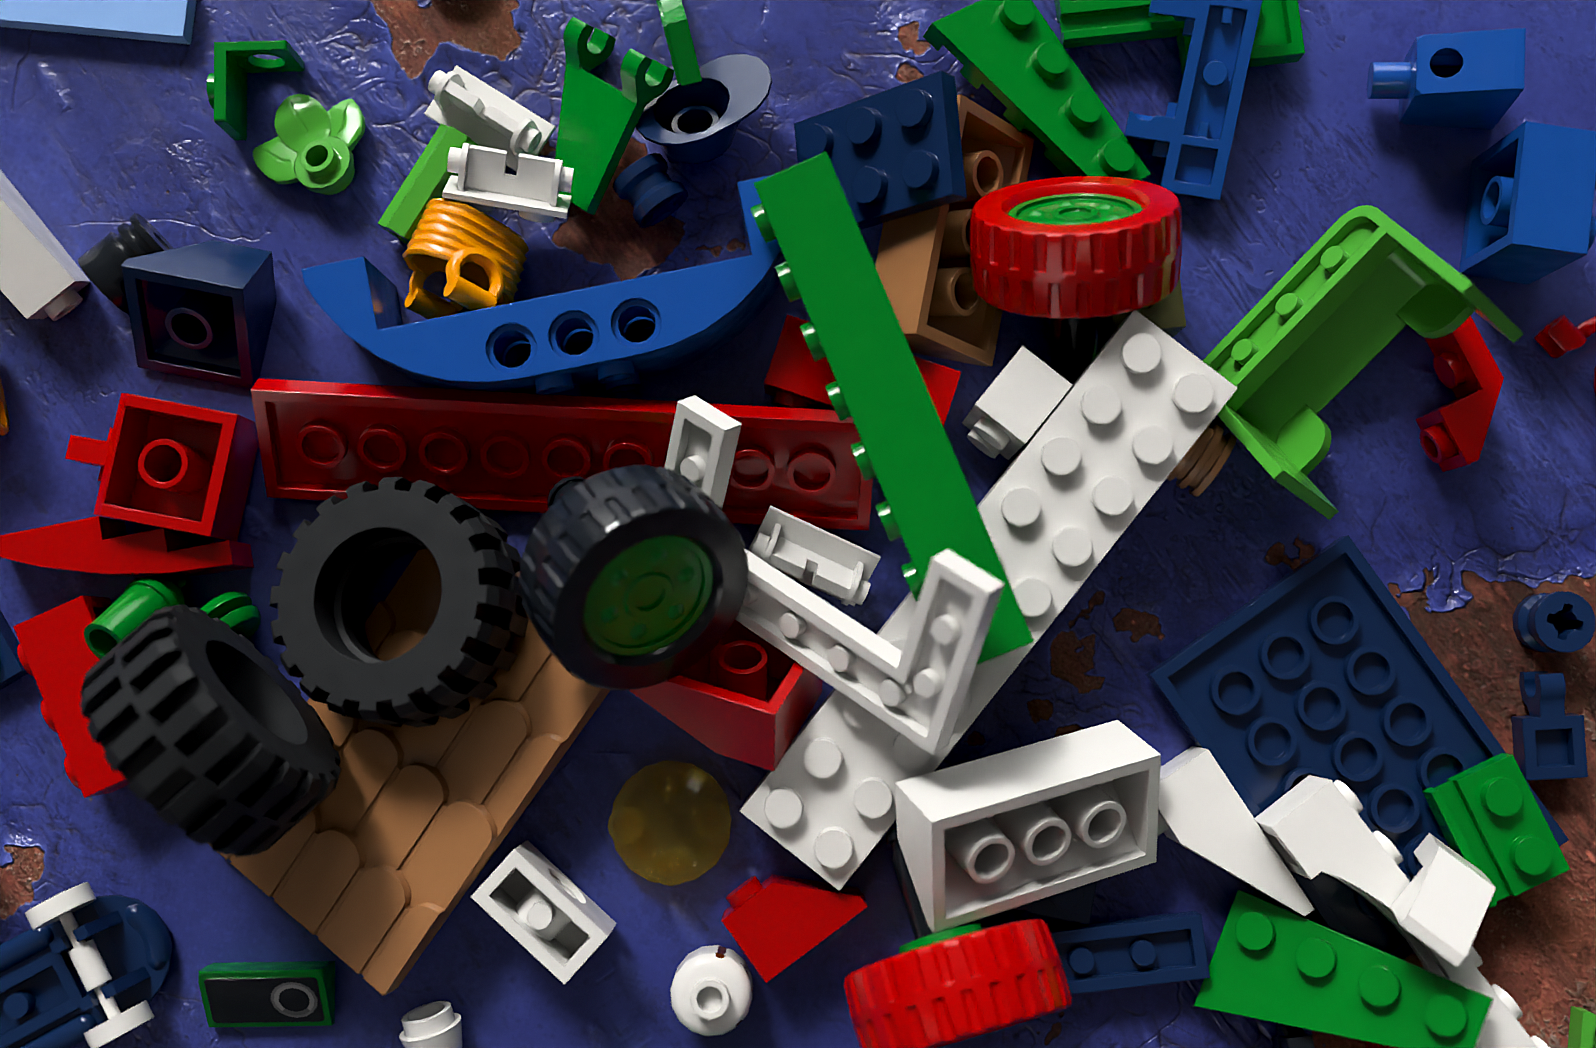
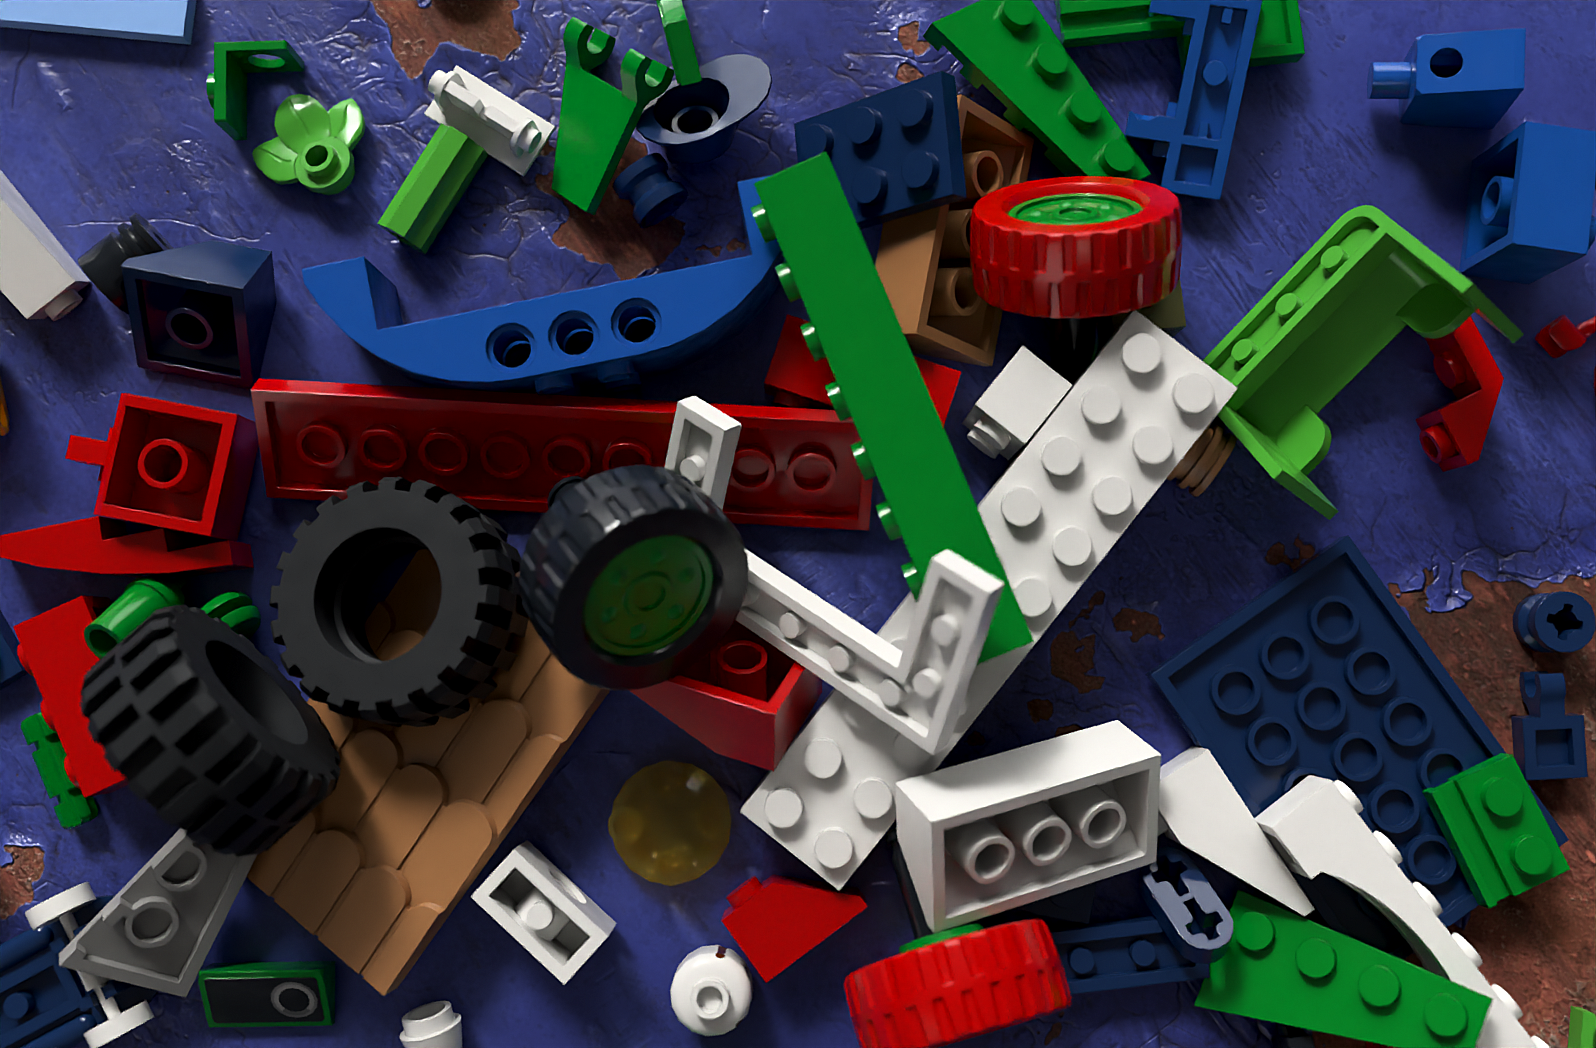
(49, 759): none -> green axle
(162, 918): none -> light grey wing
(475, 253): light orange piece -> none
(486, 185): white hinge -> none
(814, 556): white hinge -> none
(1195, 898): none -> dark blue beam
(1444, 900): white slope -> none

